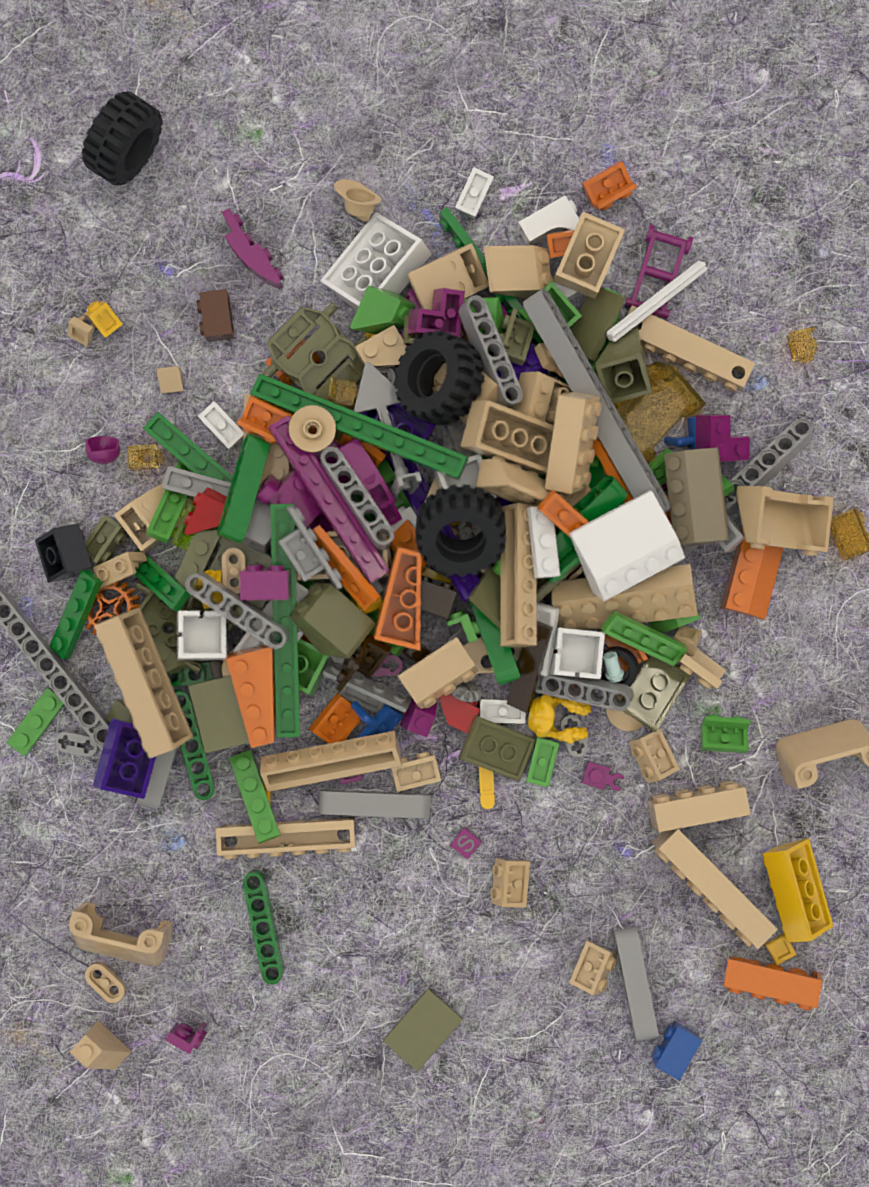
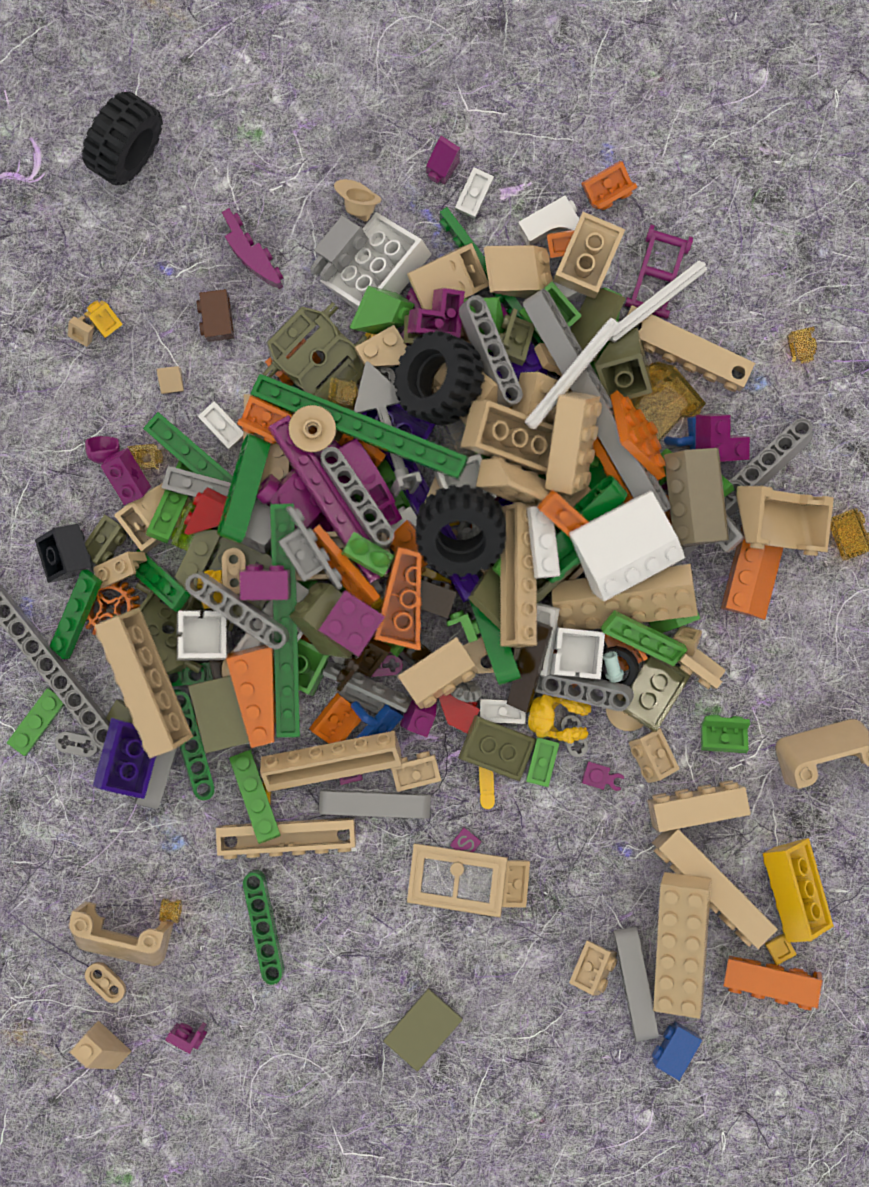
(125, 476): none -> magenta brick
(170, 910): none -> clear yellow wheel
(338, 248): none -> light grey hinge
(351, 623): none -> magenta plate
(368, 554): none -> bright green tile
(443, 161): none -> magenta slope
(457, 880): none -> tan door
(572, 373): none -> white axle
(638, 435): none -> orange plate
(682, 944): none -> tan brick

